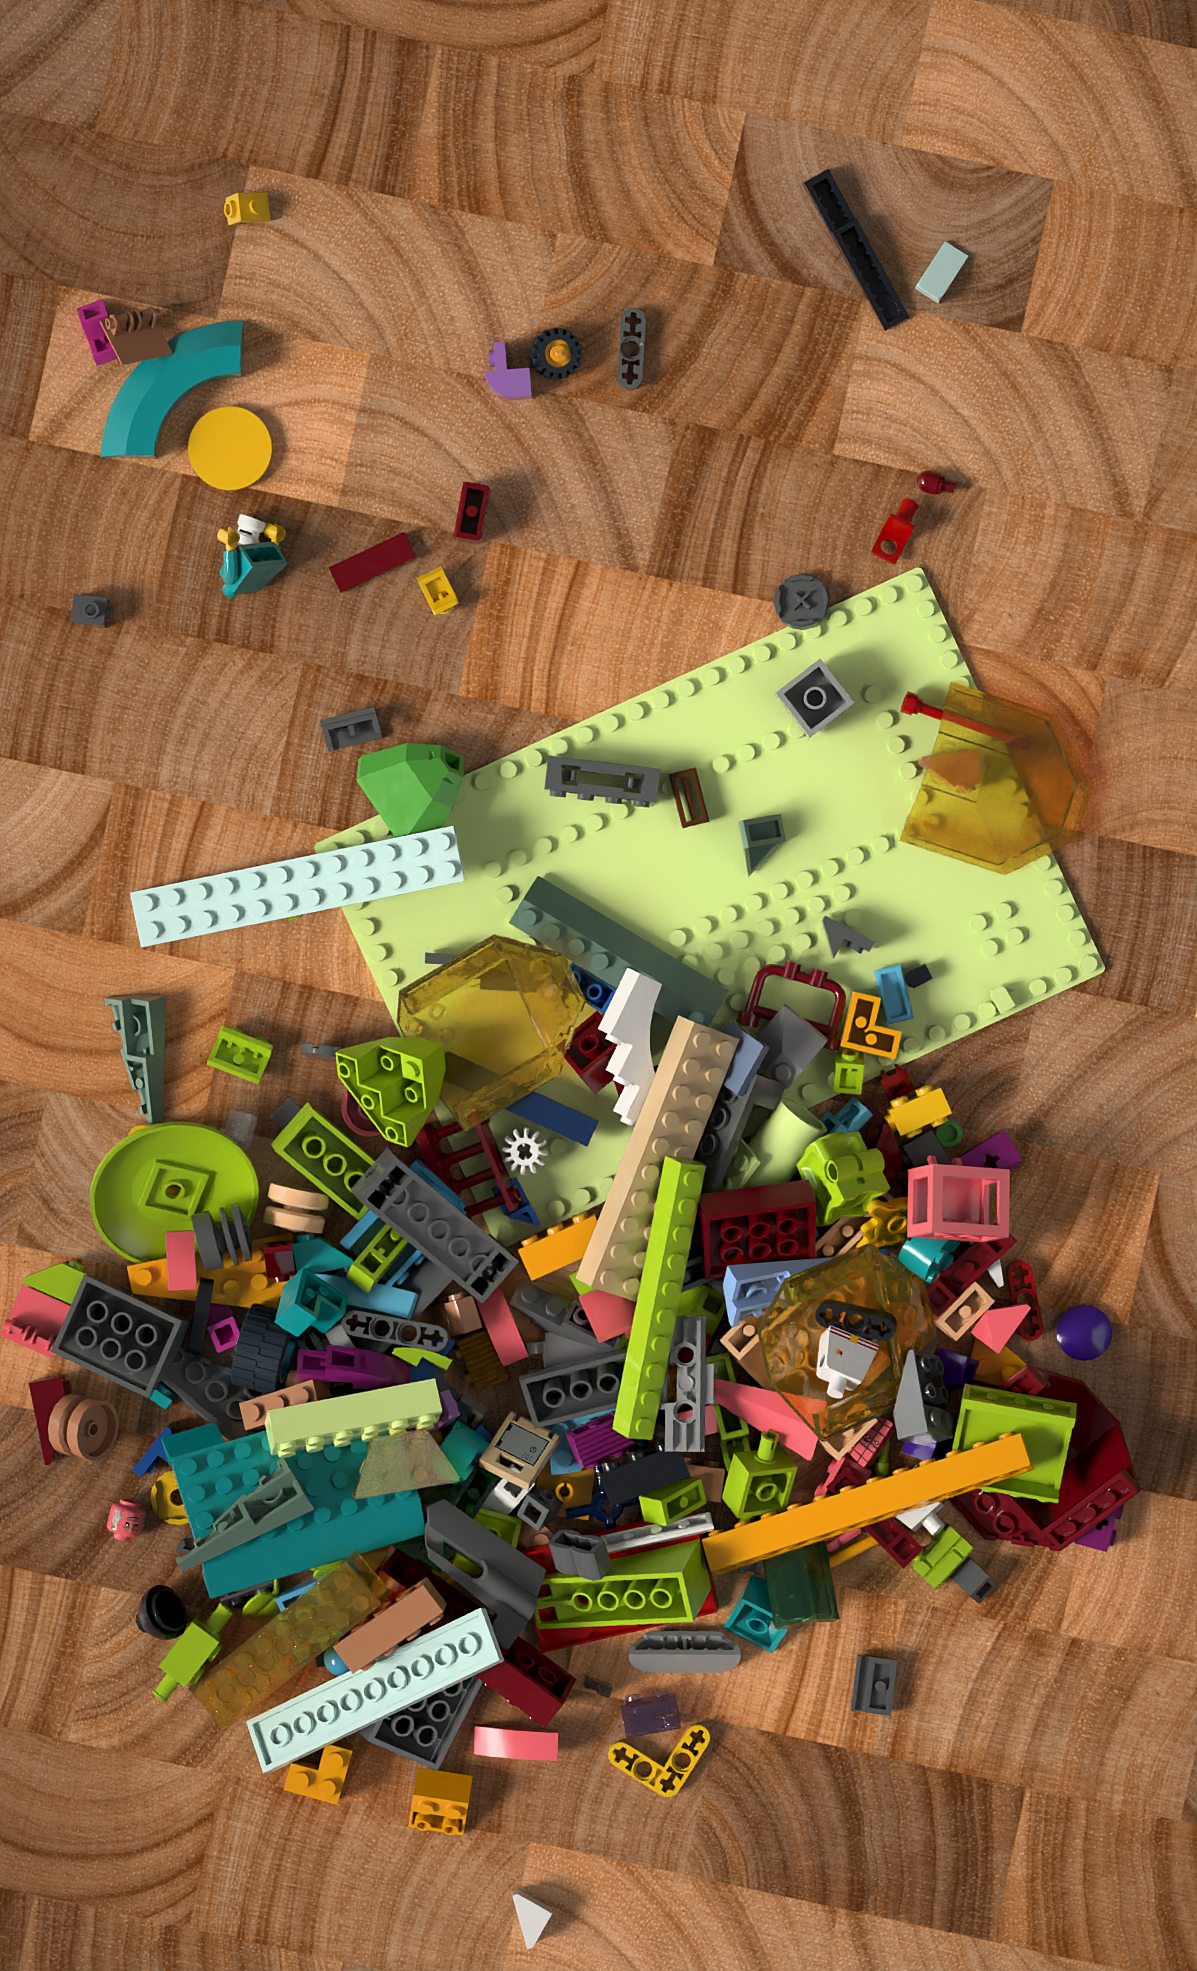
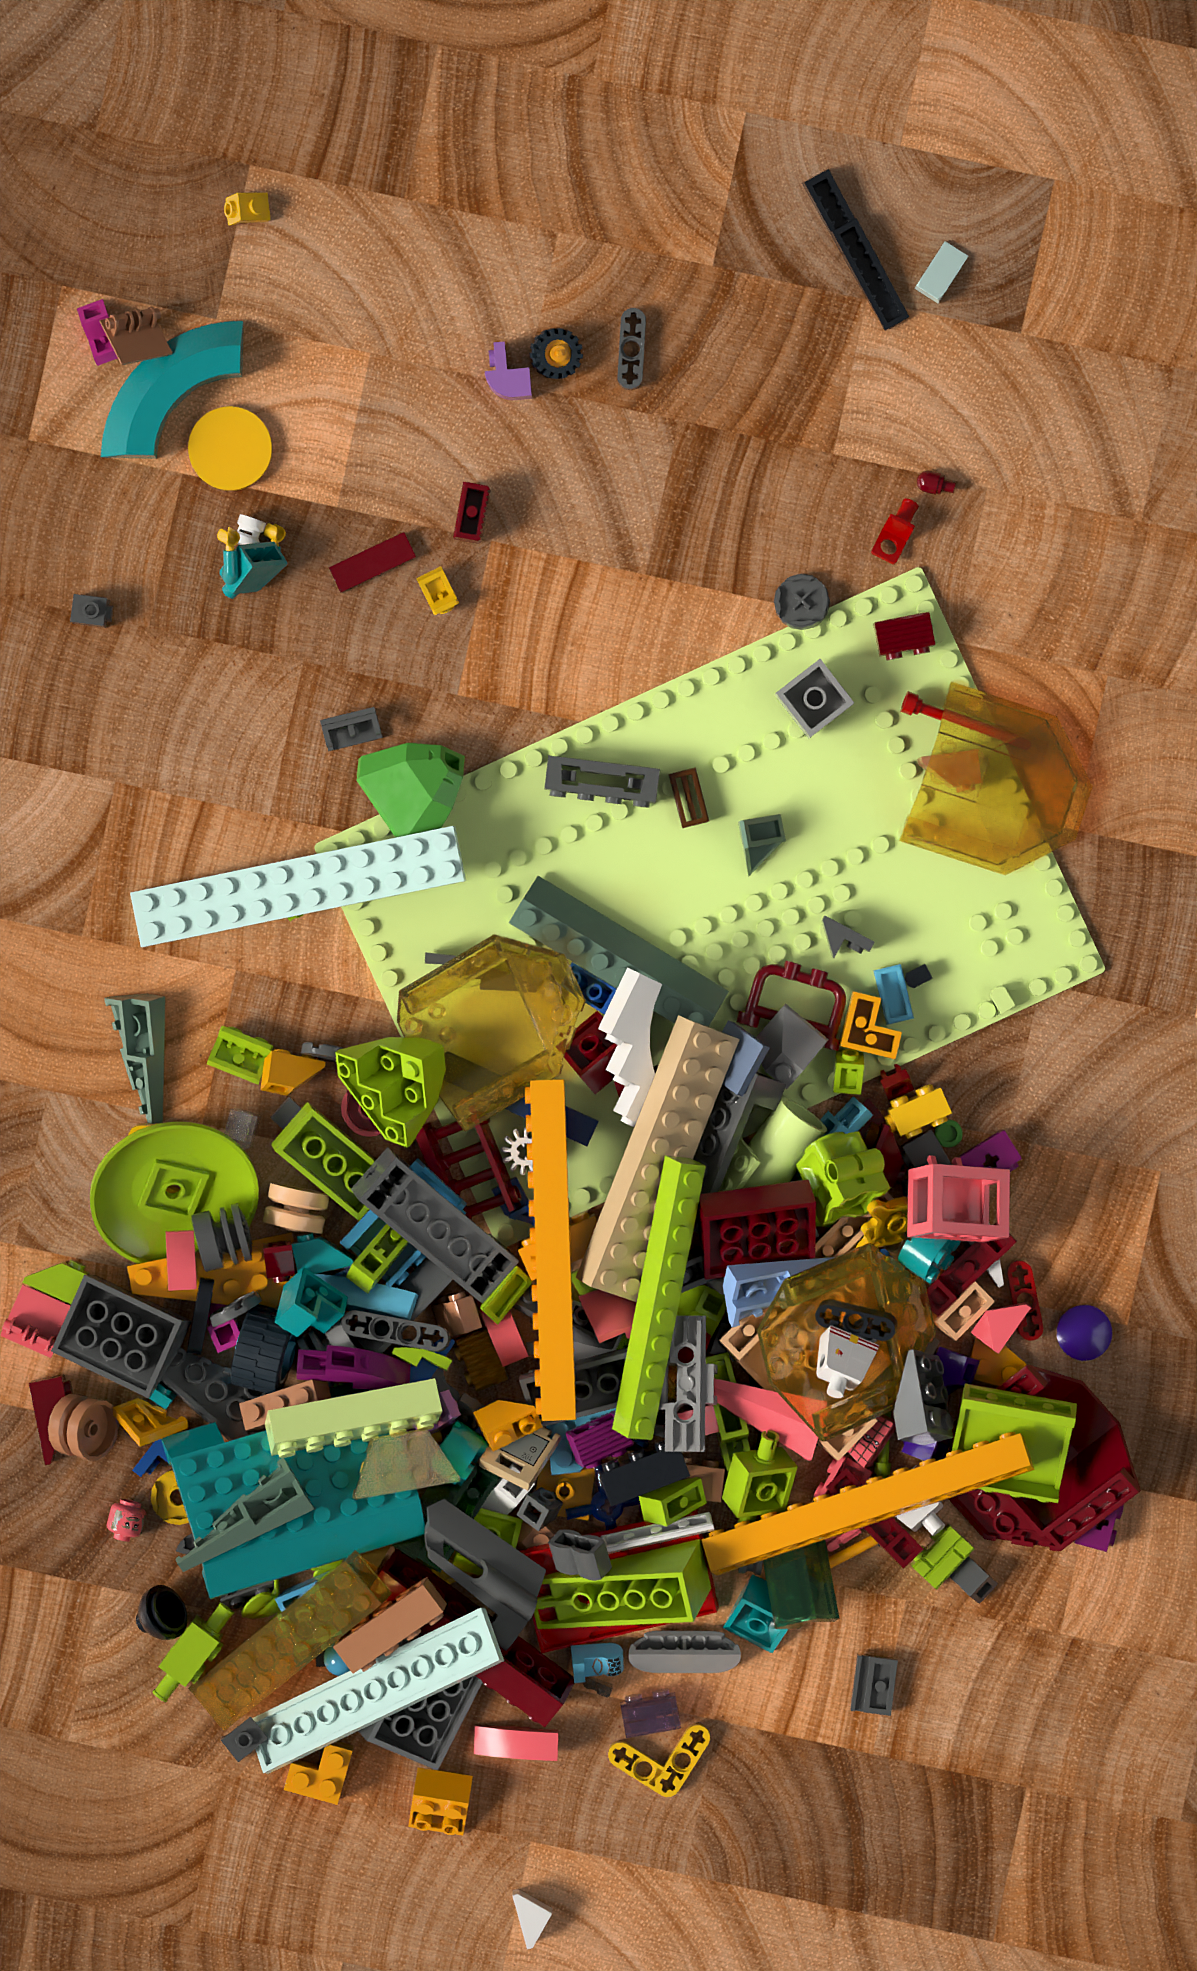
(147, 1422): none -> light orange wing
(235, 1308): none -> dark grey tile
(244, 1739): none -> dark grey bracket
(288, 1072): none -> light orange slope
(506, 1295): none -> lime tile
(506, 1422): none -> light orange slope
(552, 1250): none -> light orange brick
(596, 1660): none -> medium azure leg
(904, 635): none -> dark red brick

